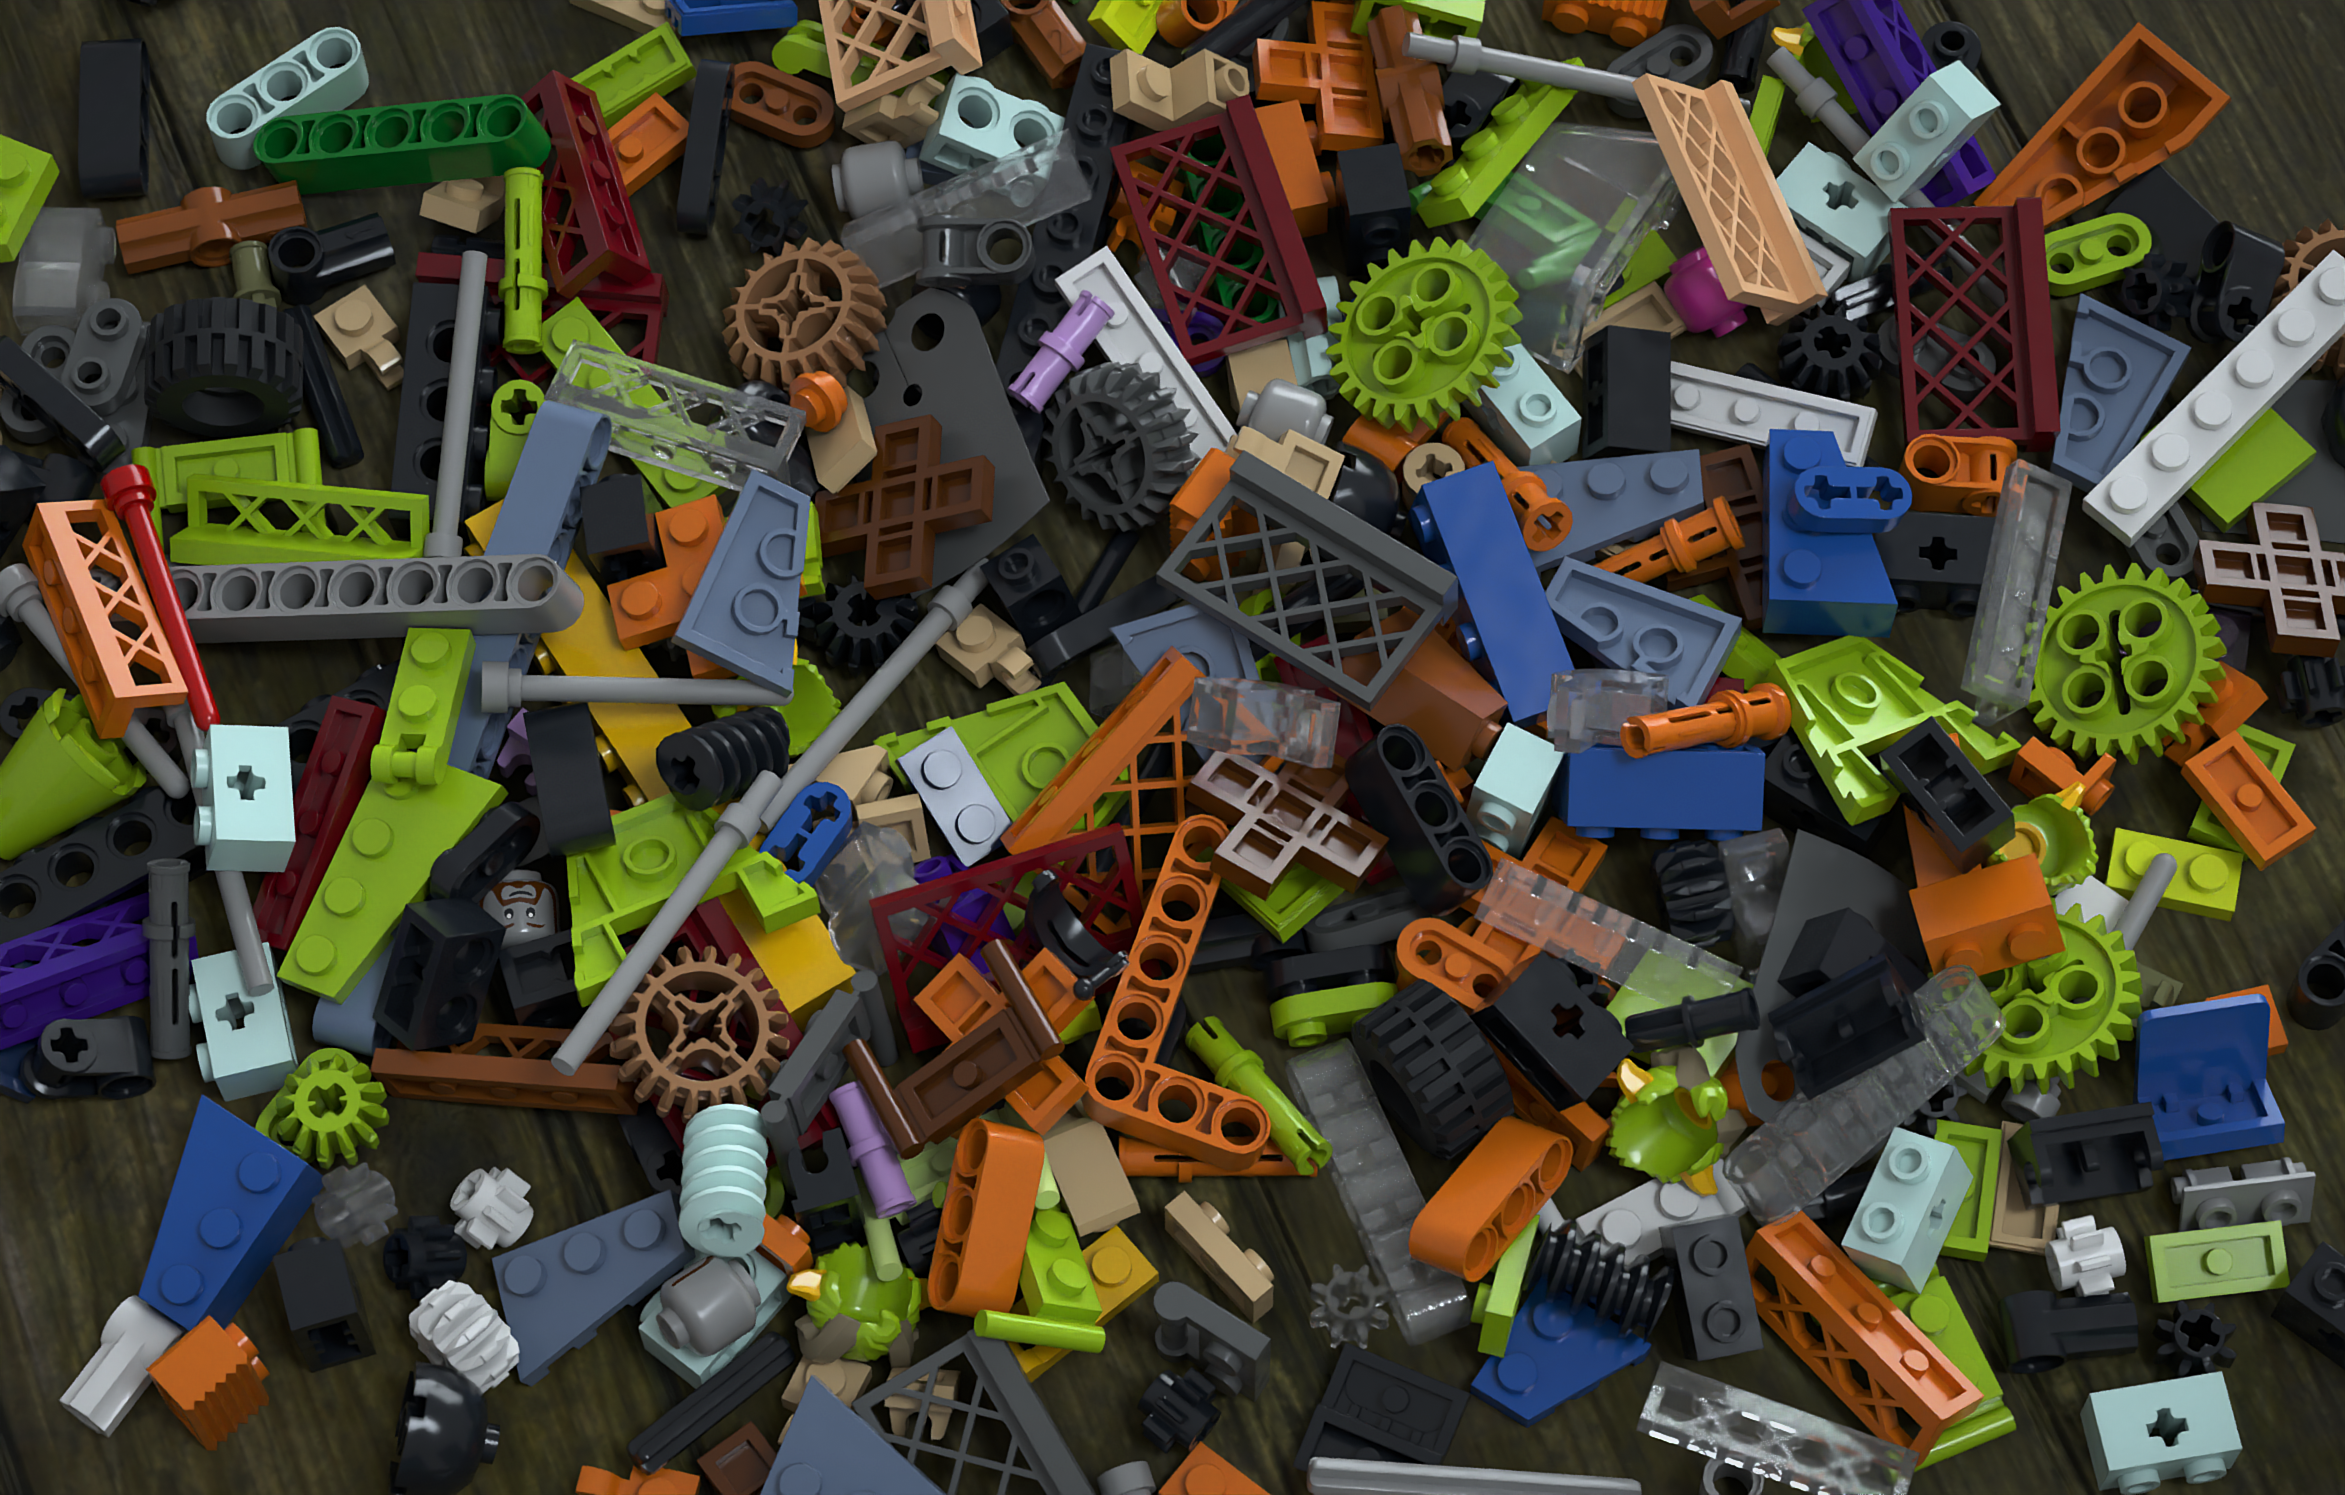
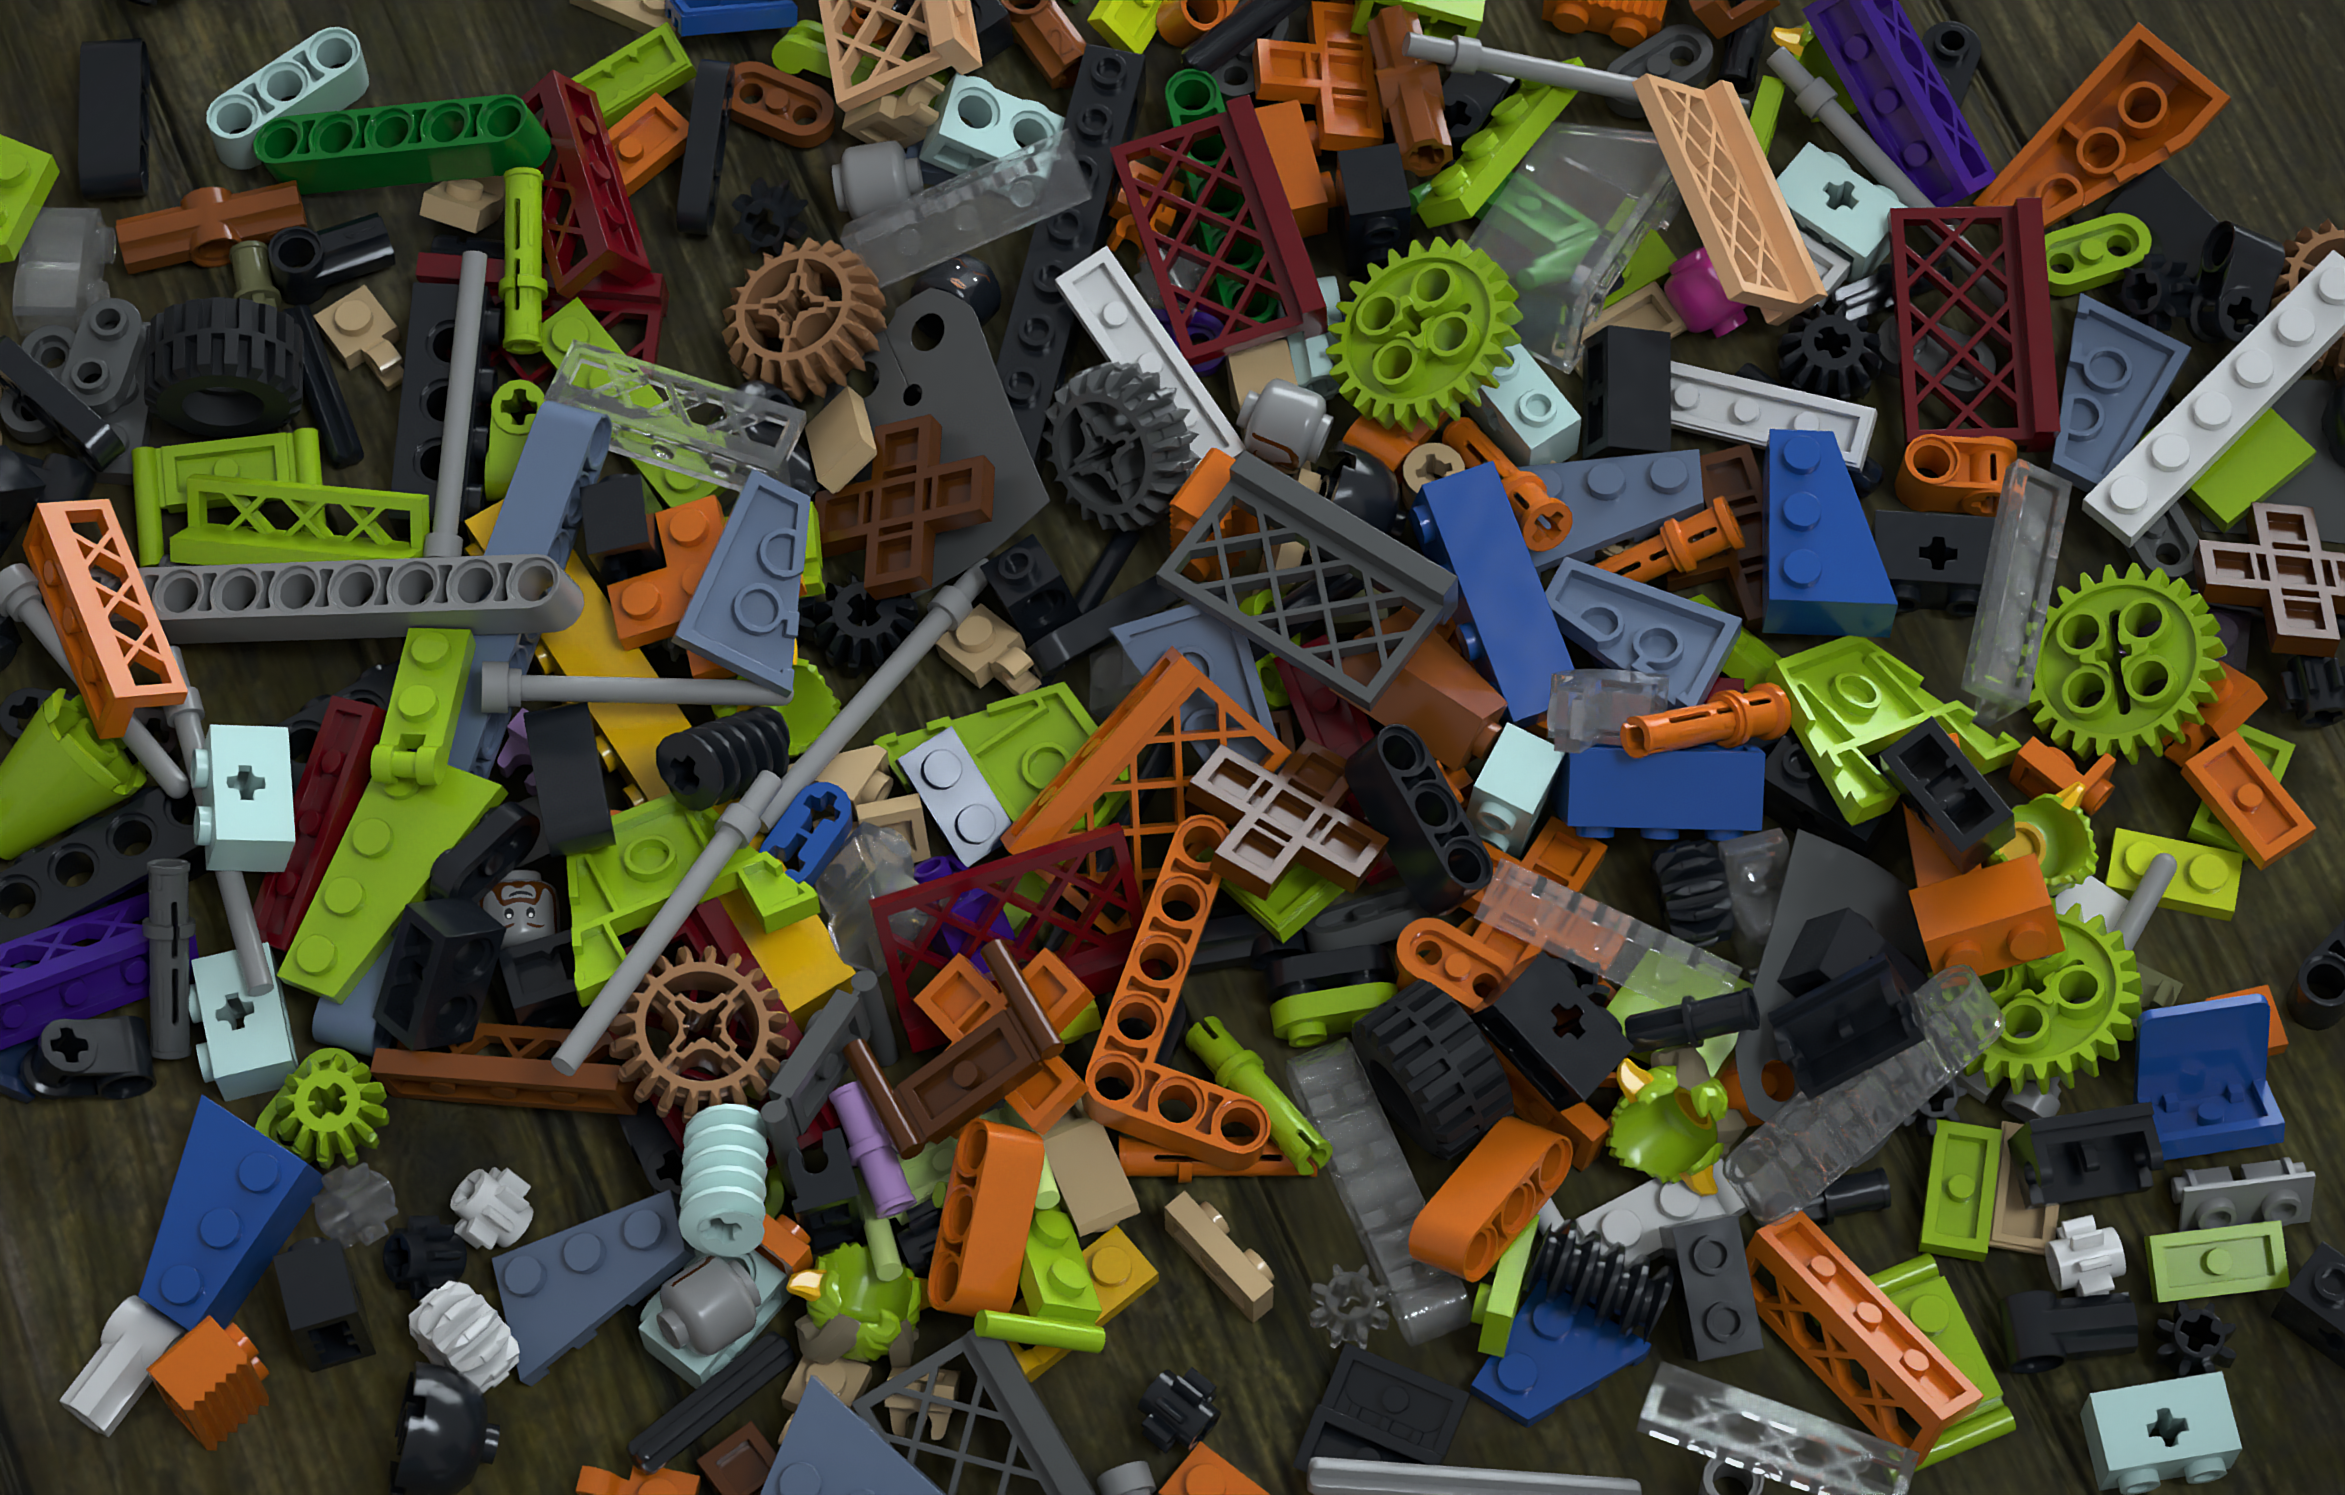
(131, 496): red piece -> none
(820, 398): orange plate -> none
(969, 251): dark grey piece -> none
(1049, 908): black helmet -> none
(1061, 351): lavender pin -> none
(1177, 95): tan slope -> none
(1212, 1338): dark grey plate -> none
(1263, 719): clear brick -> none
(1293, 455): tan plate -> none
(1848, 496): blue beam -> none
(1907, 1210): light aqua brick -> none
(1926, 131): light aqua brick -> none

